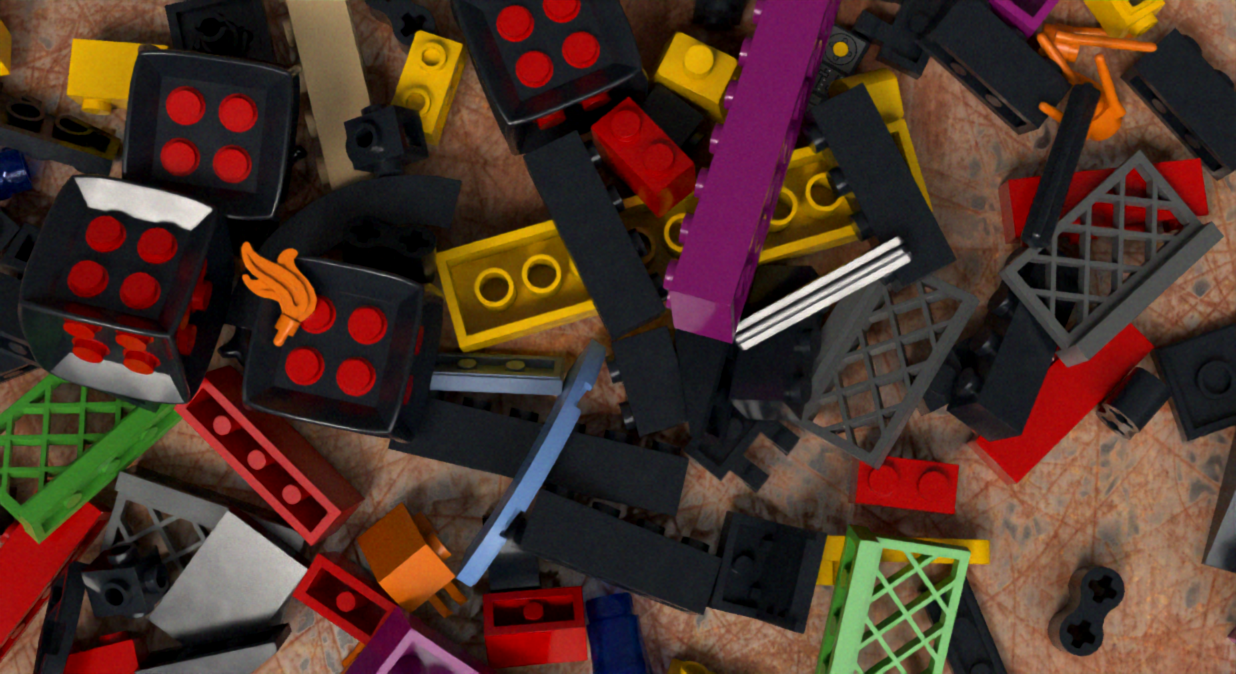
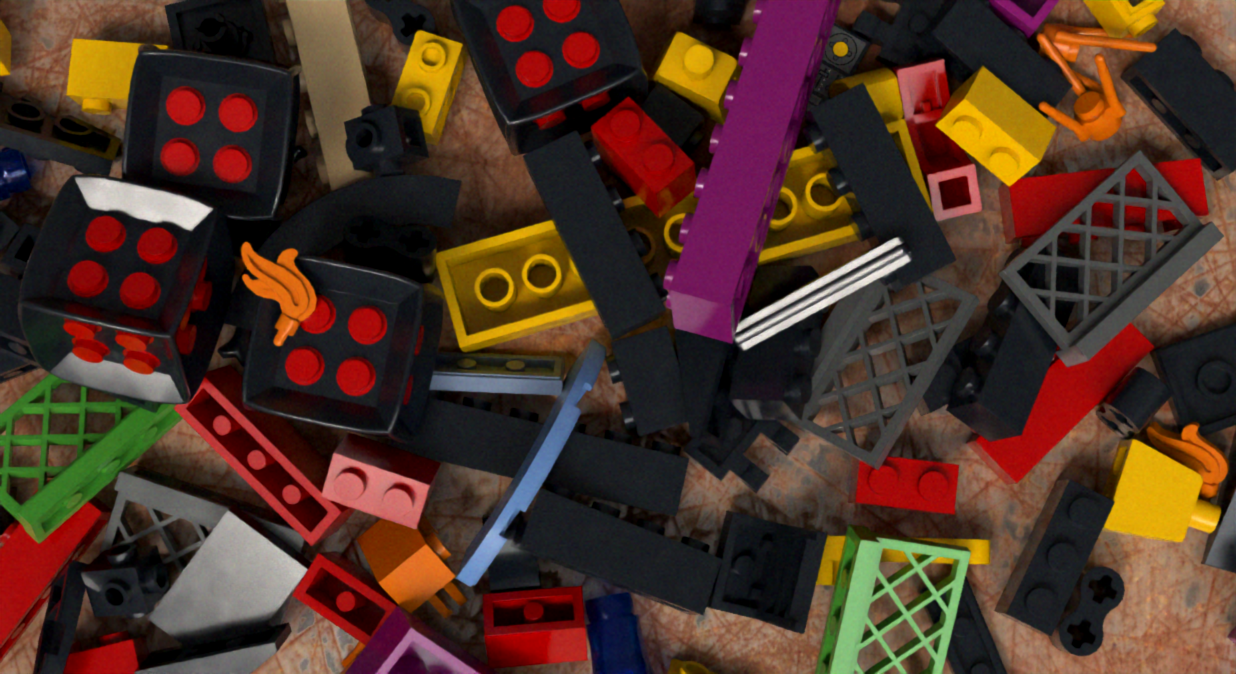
(380, 480): none -> brick
(943, 163): none -> red arch
(996, 126): none -> yellow brick
(1054, 556): none -> black brick
(1060, 166): black axle -> none
(1155, 496): none -> yellow torso
(1194, 453): none -> orange piece

